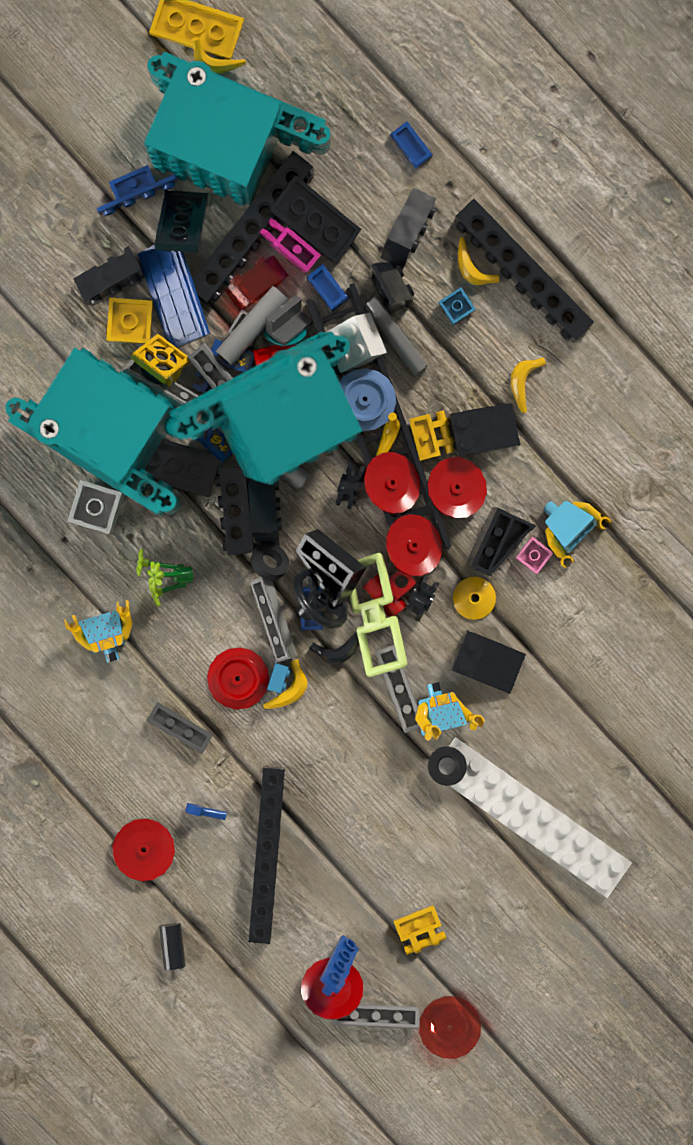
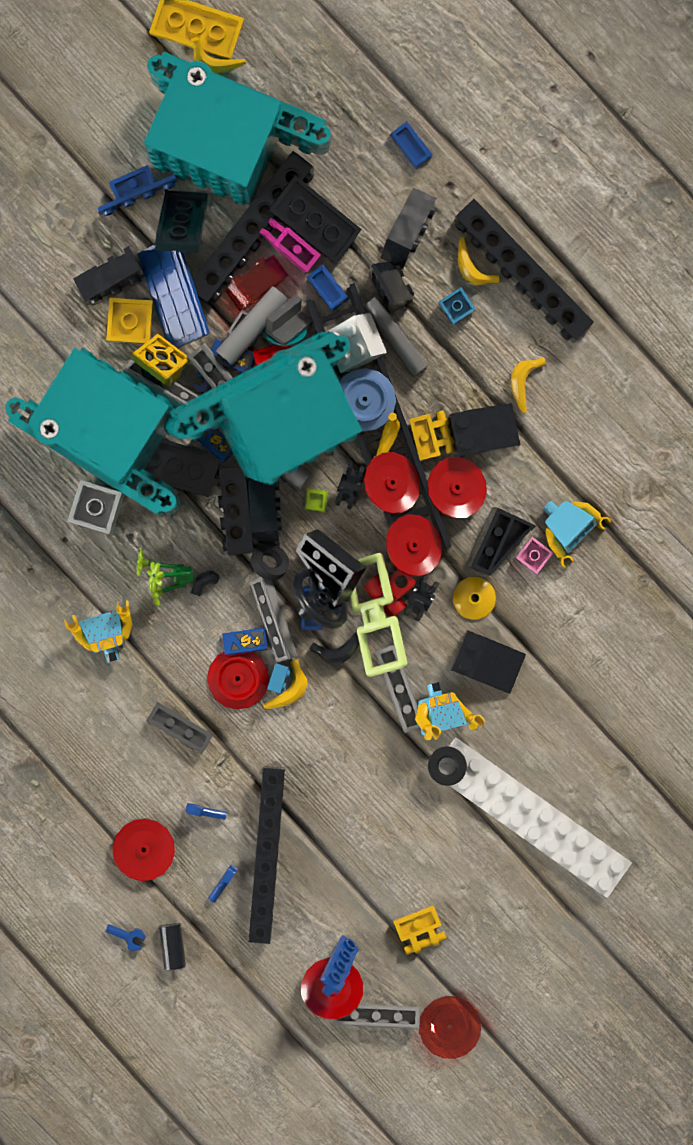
(128, 936): none -> blue bar
(202, 580): none -> black arm
(226, 878): none -> blue bar
(244, 641): none -> tile
(316, 500): none -> lime tile

